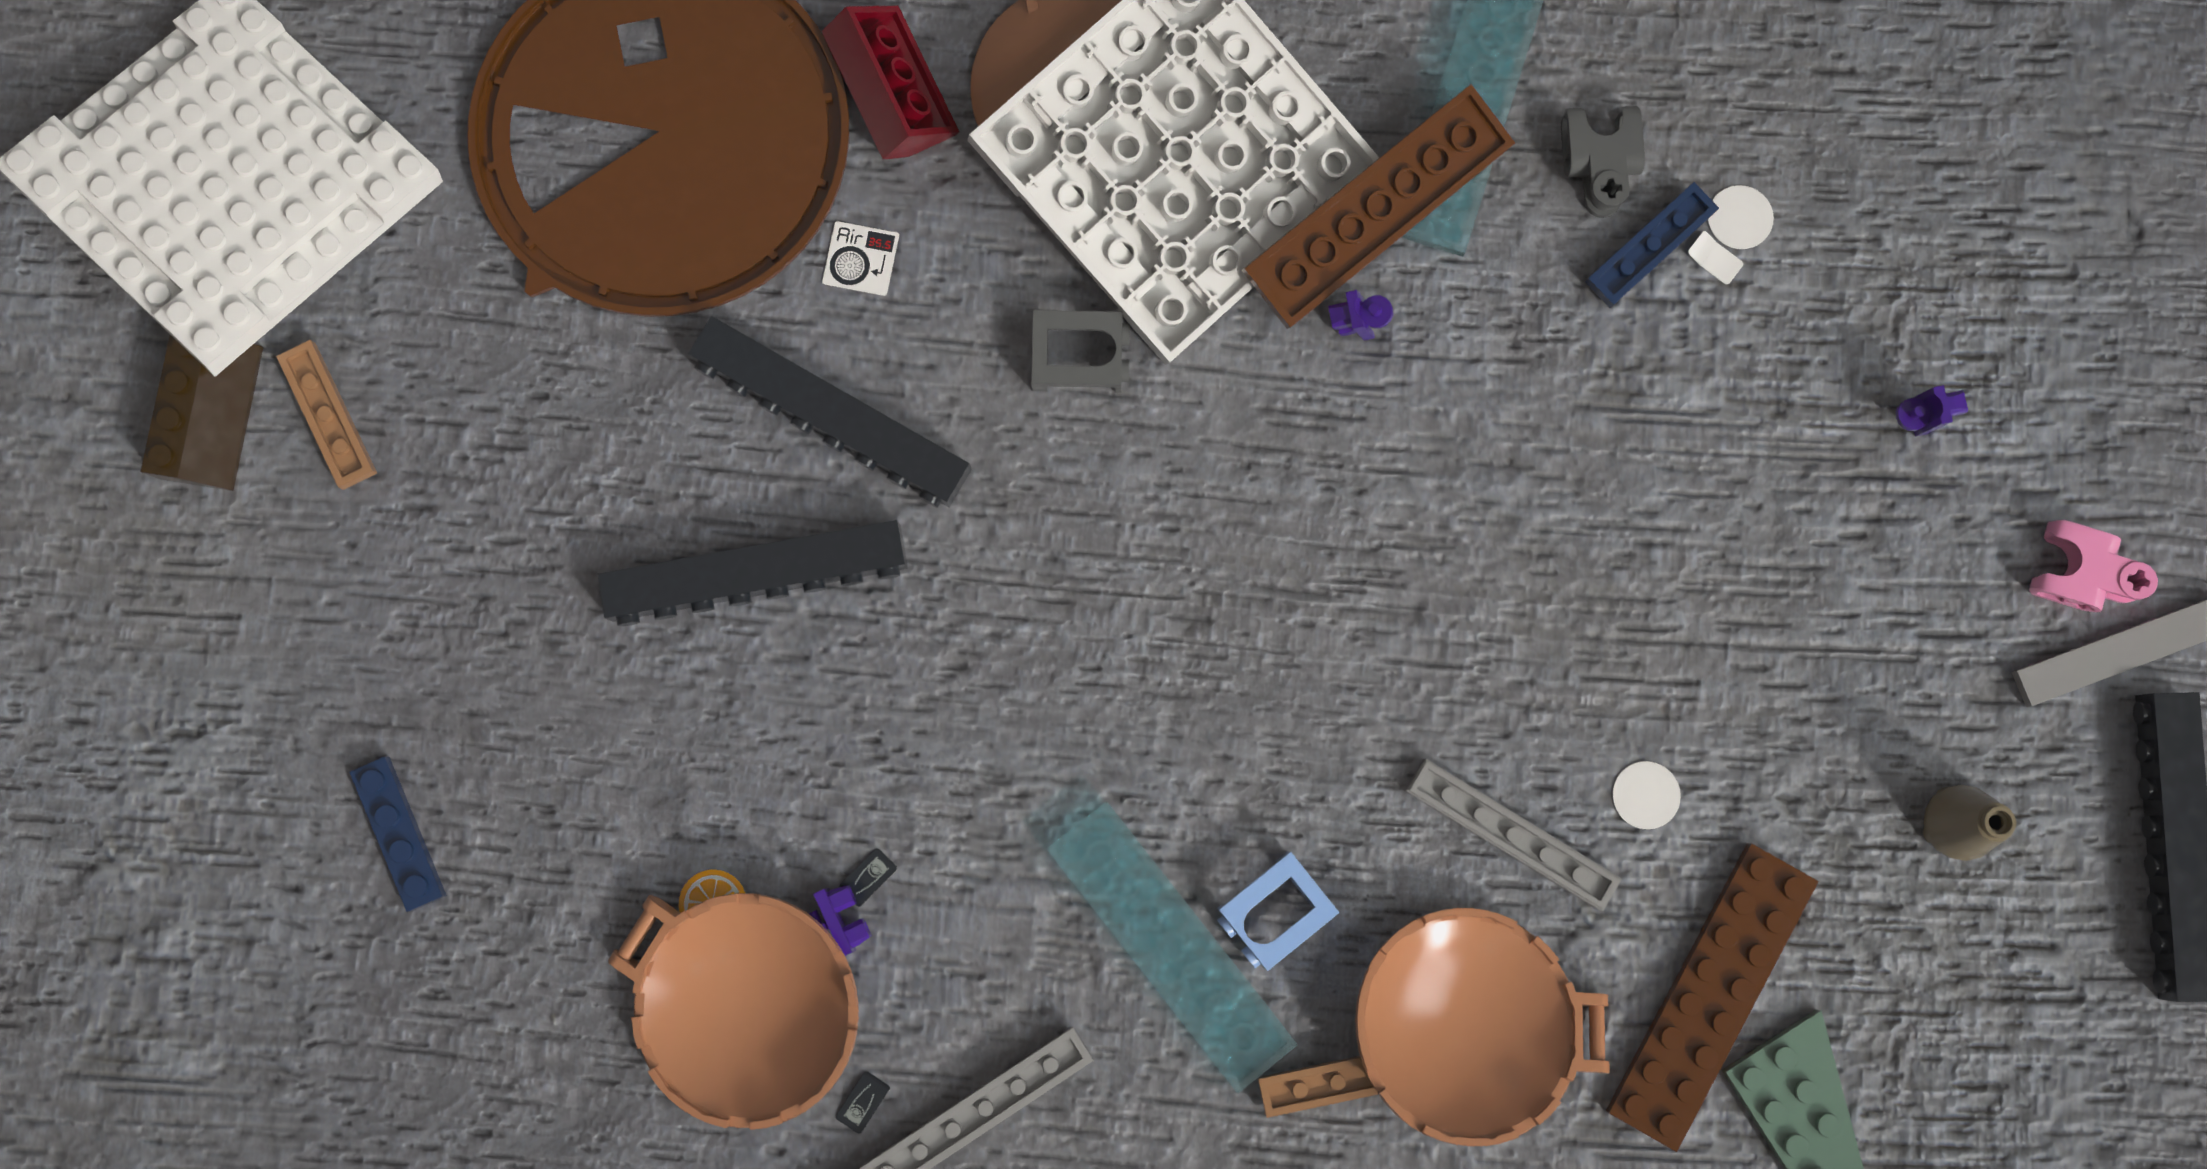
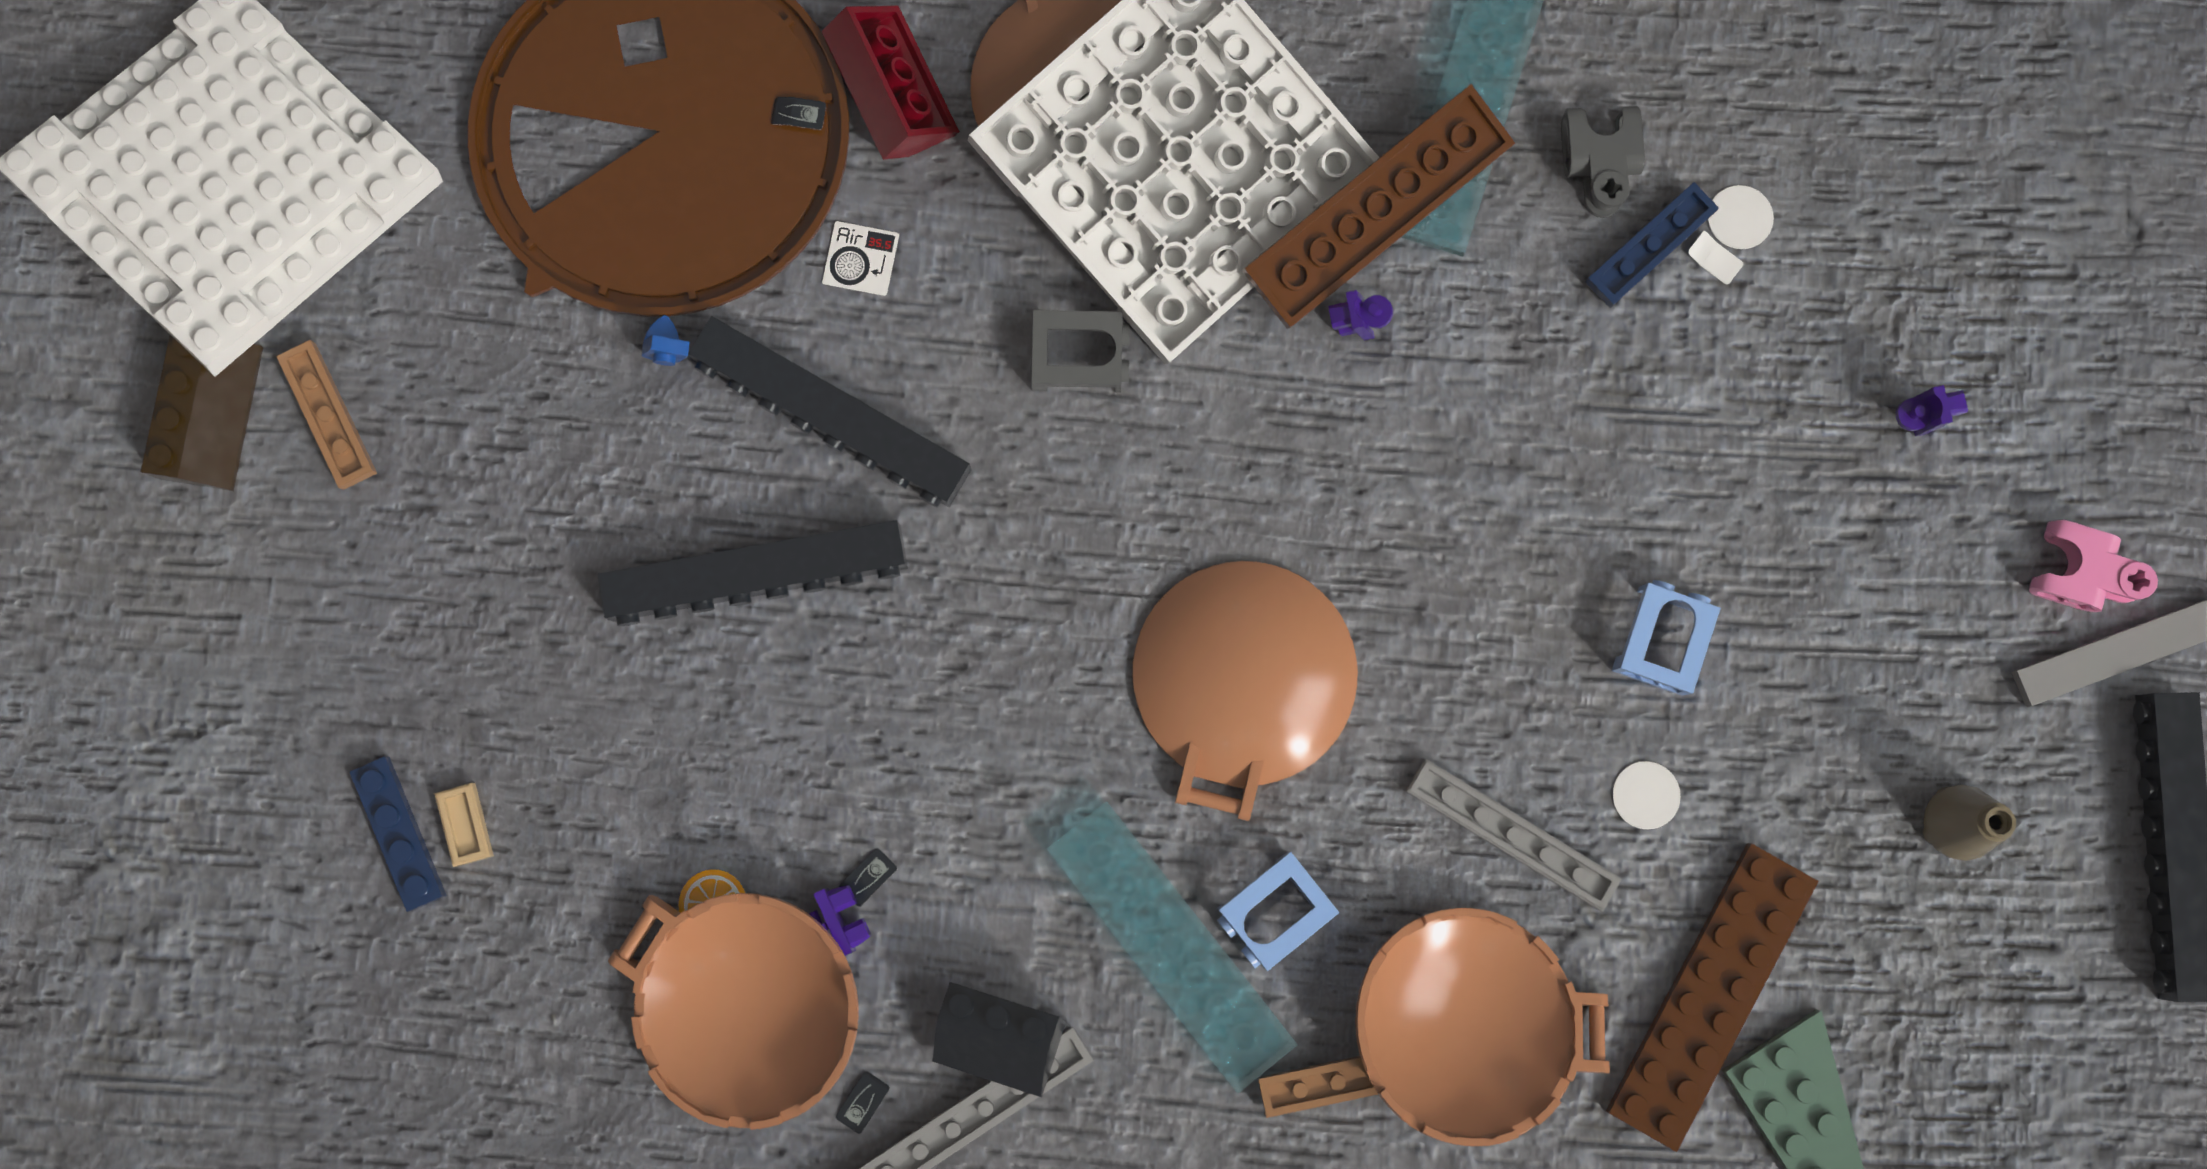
(464, 824): none -> tan tile
(663, 343): none -> blue plate
(798, 112): none -> black sticker
(996, 1039): none -> black slope
(1243, 678): none -> nougat dish
(1632, 660): none -> light blue panel

